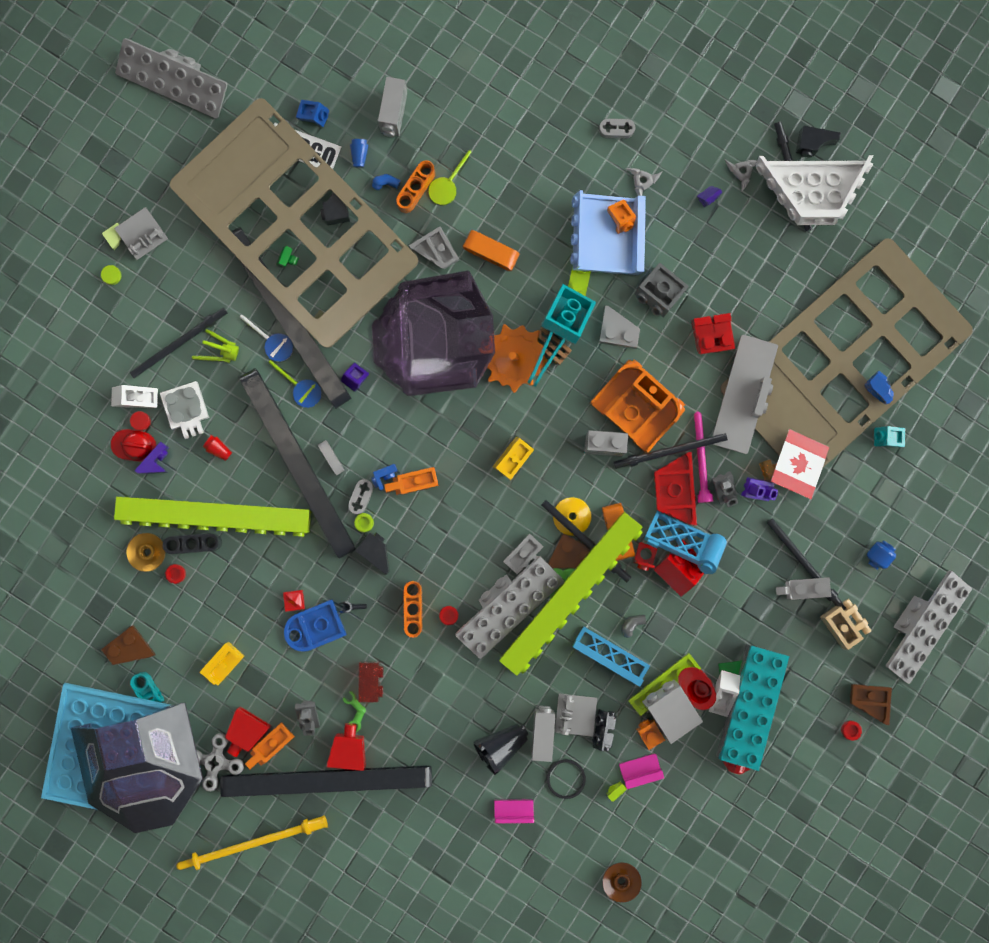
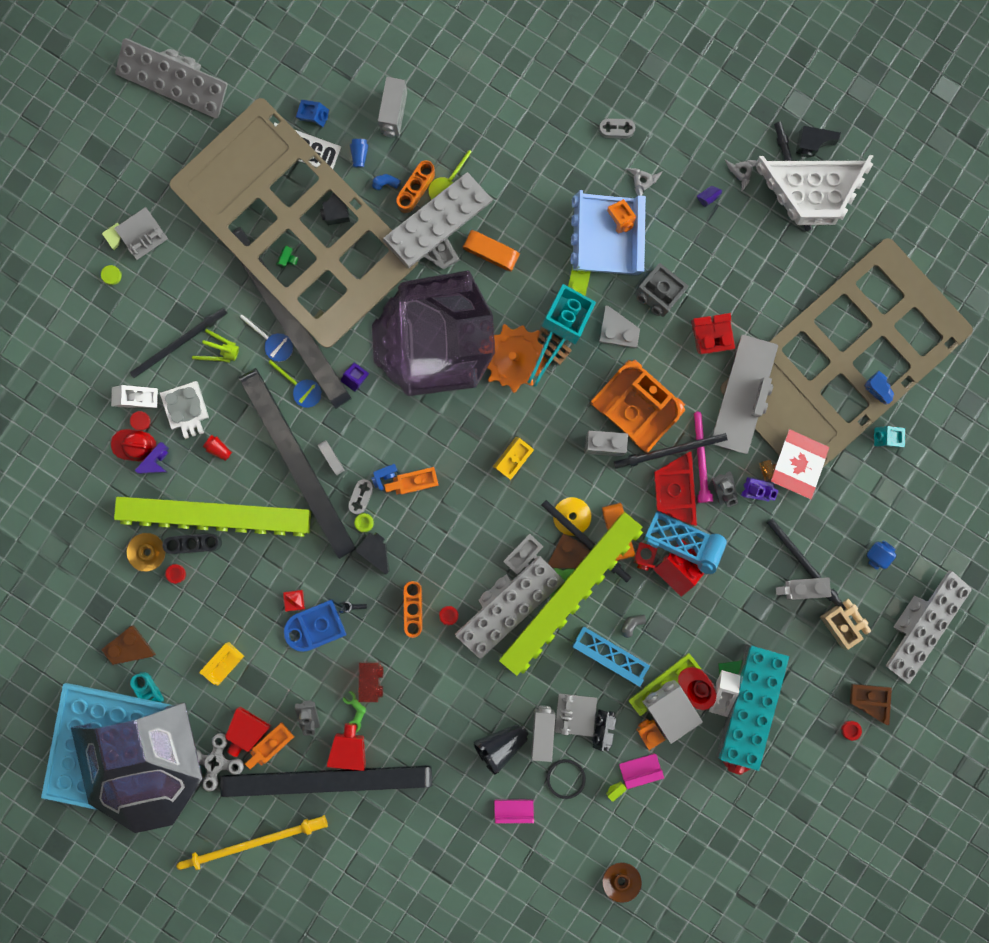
(437, 220): none -> light grey plate

